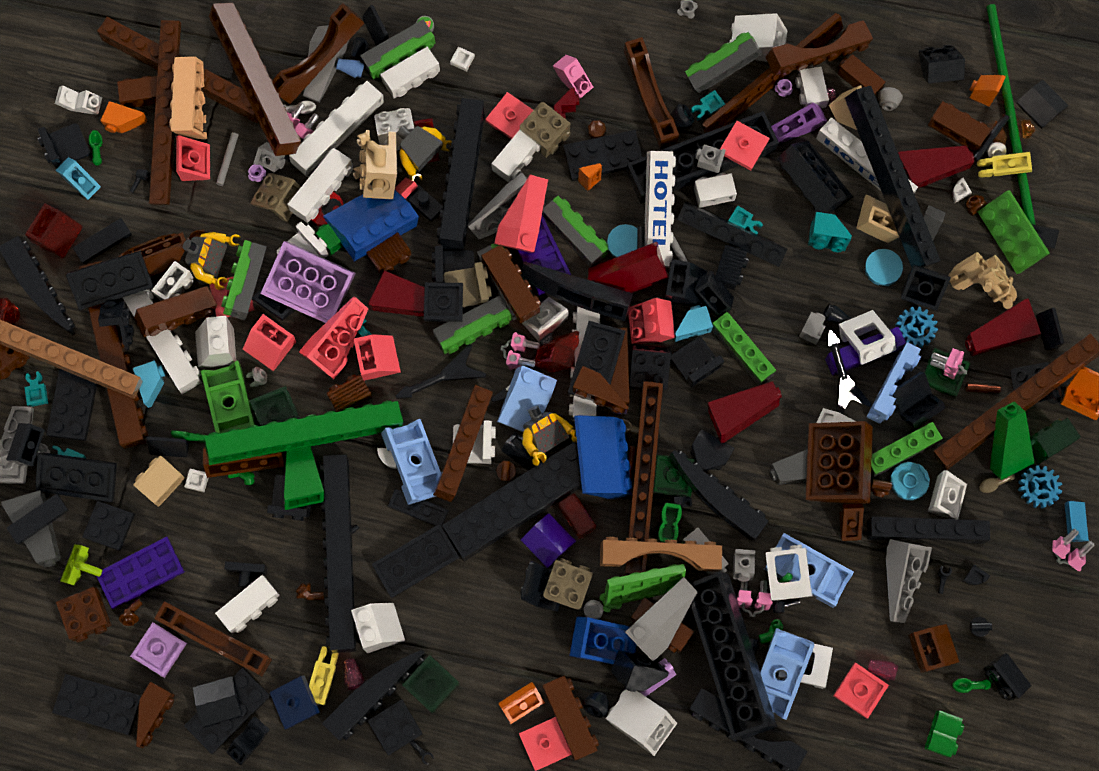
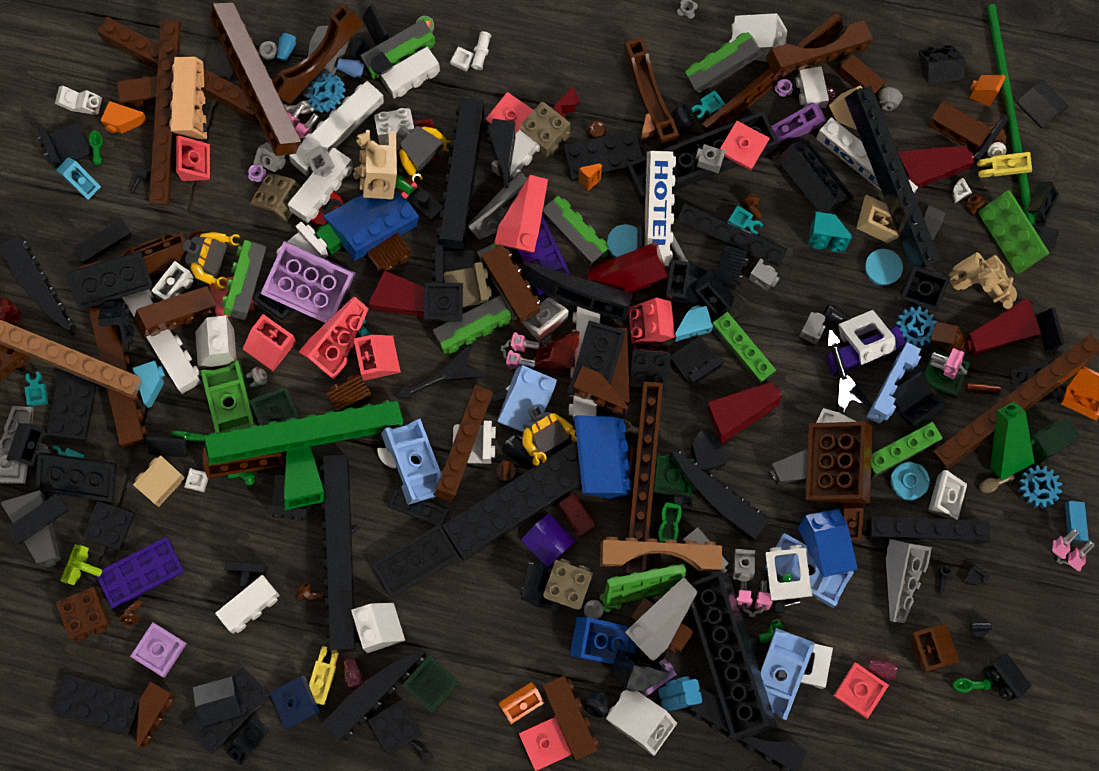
(53, 230): clear red slope -> none
(213, 639): reddish brown arch -> none
(227, 159): light grey bar -> none
(268, 50): none -> light grey tile
(285, 46): none -> dark azure cone
(315, 158): none -> light grey brick
(326, 92): none -> dark azure gear
(381, 64): none -> black tile
(403, 185): none -> green arm
(481, 50): none -> white pin
(502, 140): none -> black slope
(573, 75): bright pink slope -> none
(648, 128): none -> nougat slope
(680, 694): none -> dark azure brick
(715, 190): white brick -> none
(751, 202): none -> reddish brown plate
(764, 275): none -> light grey brick
(829, 542): none -> blue slope
(880, 488): reddish brown plate -> none
(944, 734): green brick -> none
(948, 337): none -> reddish brown slope
(1027, 128): clear orange tile -> none
(1043, 201): none -> black slope

